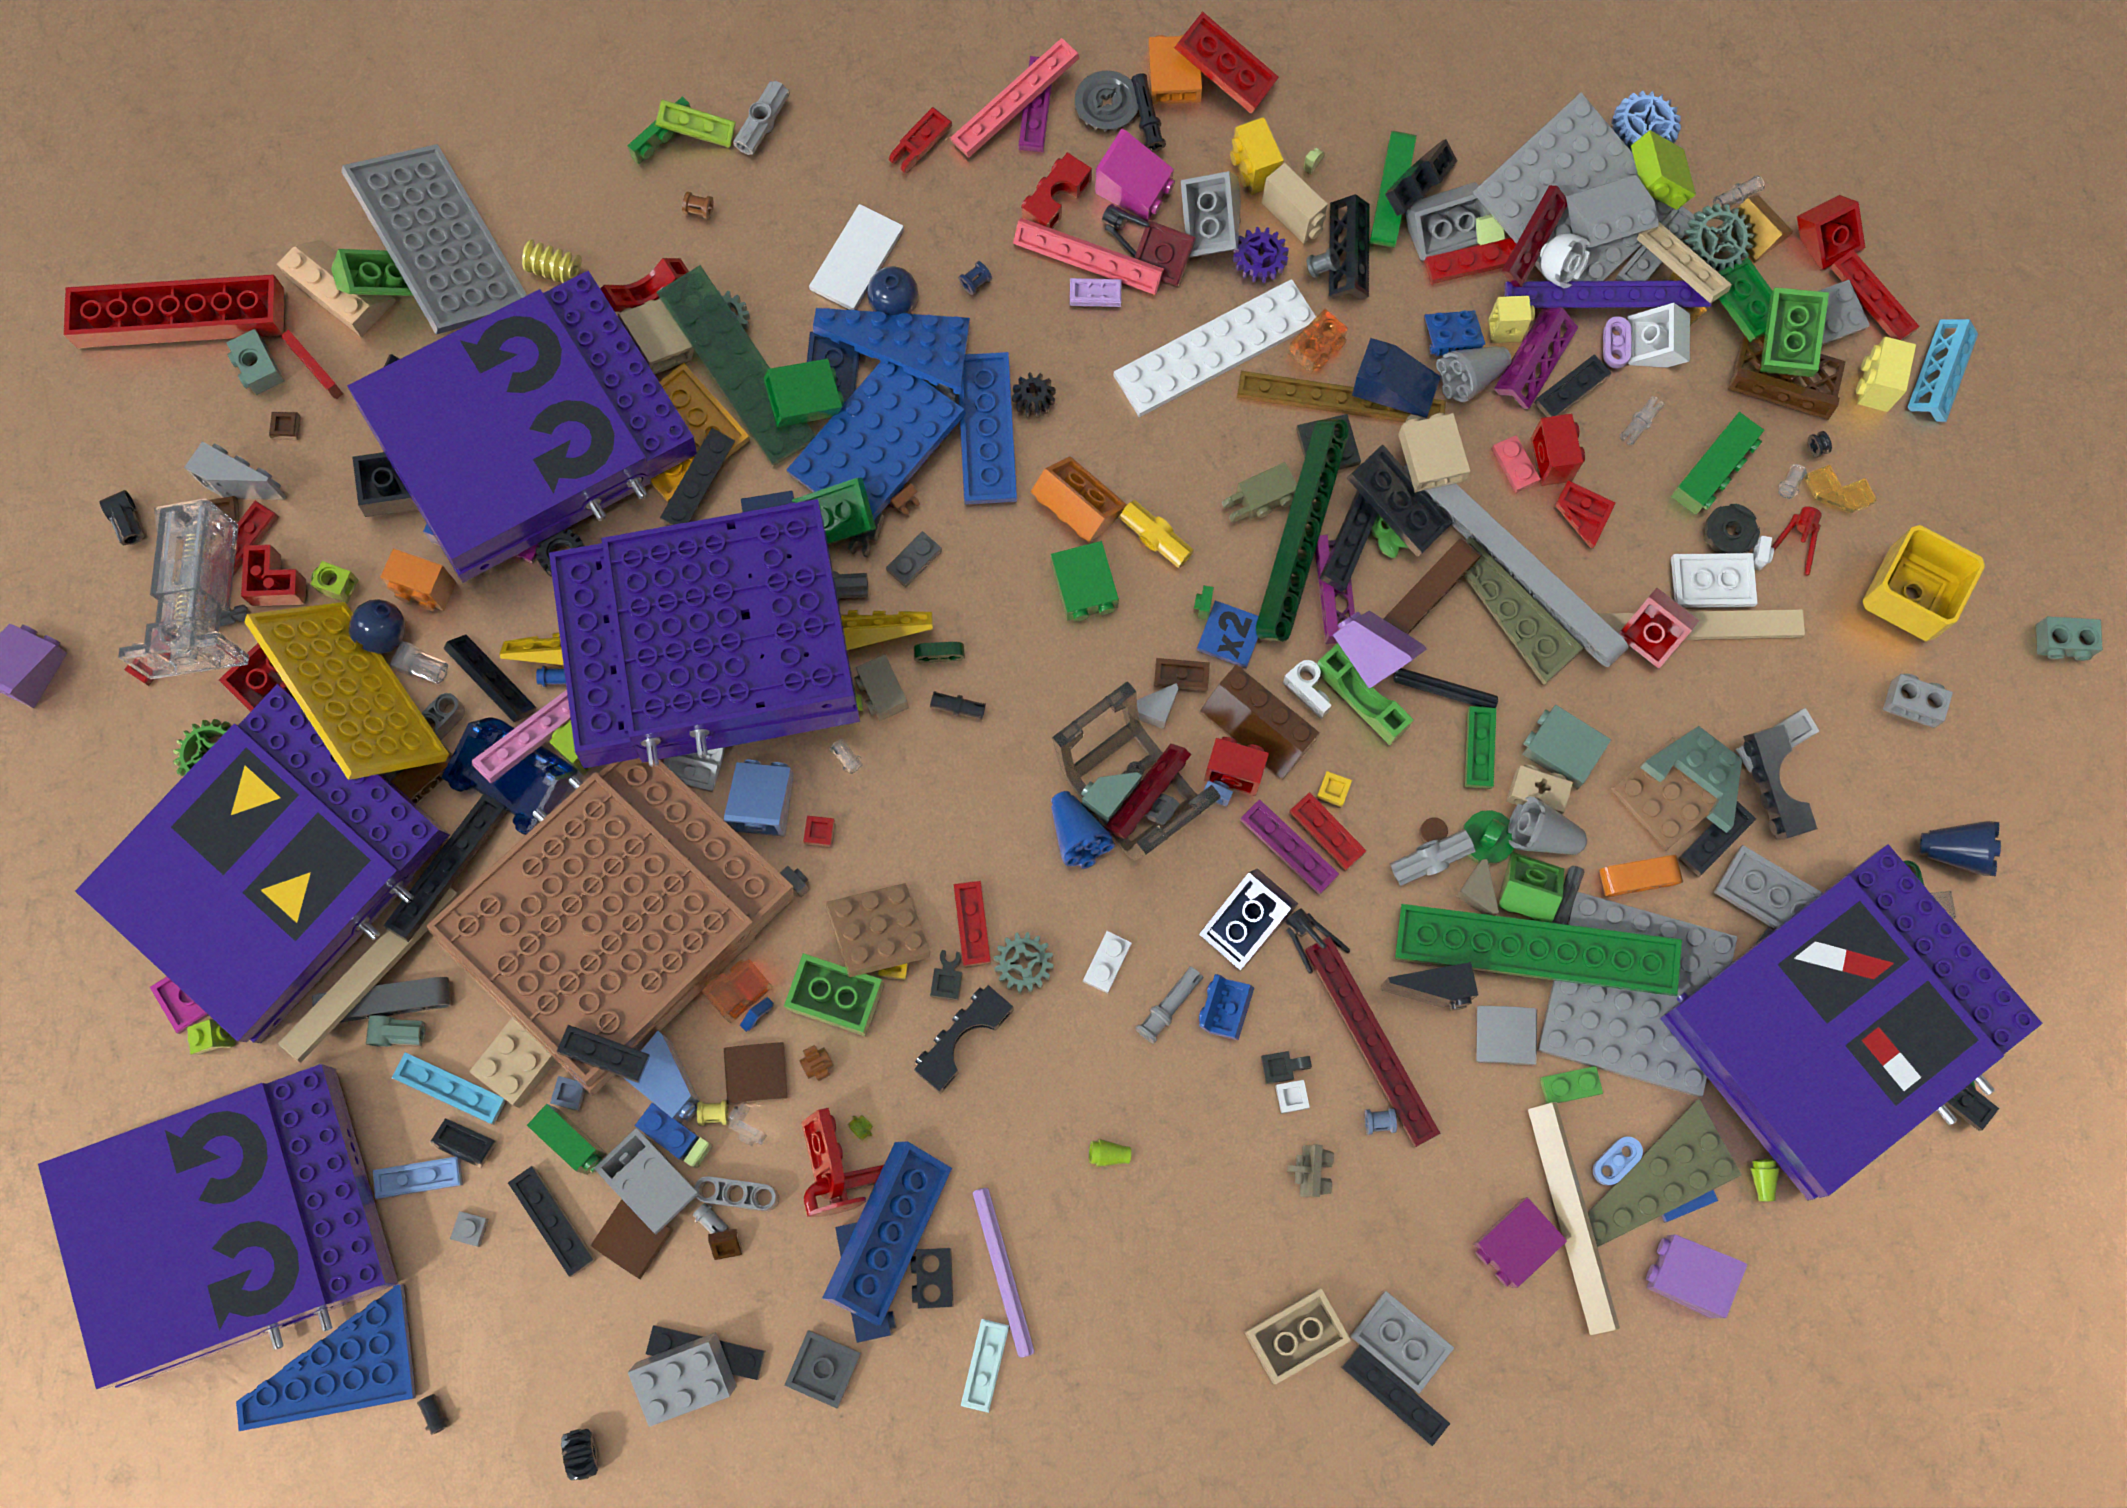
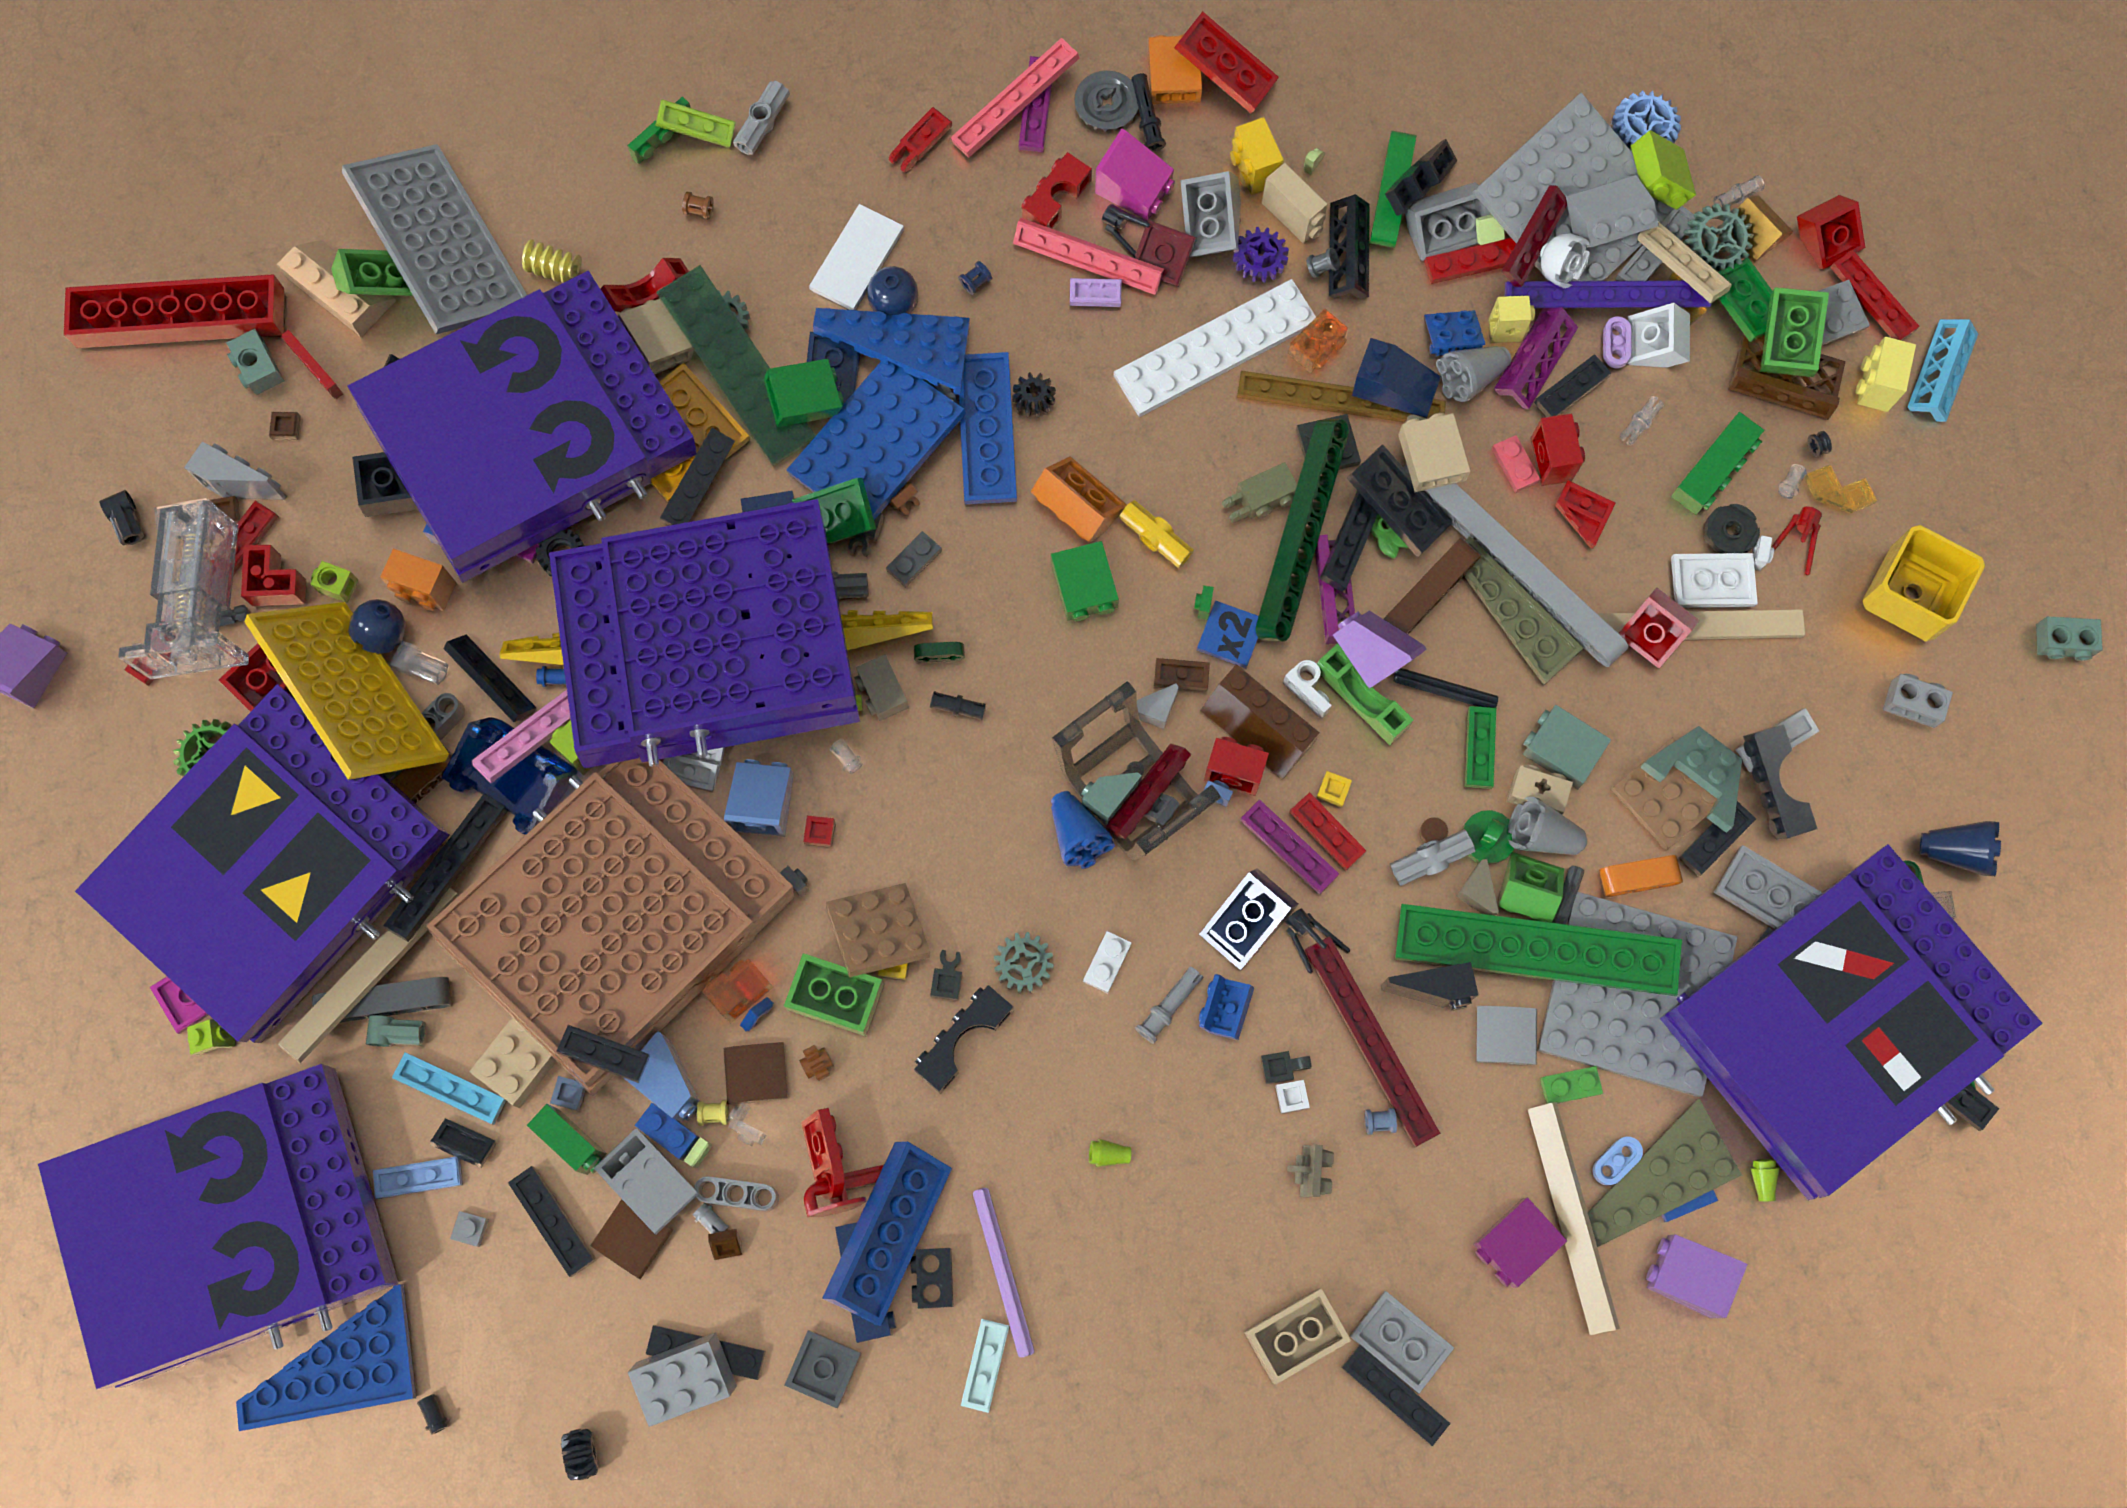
(860, 1127): clear neon green plate -> none
(972, 923): red plate -> none

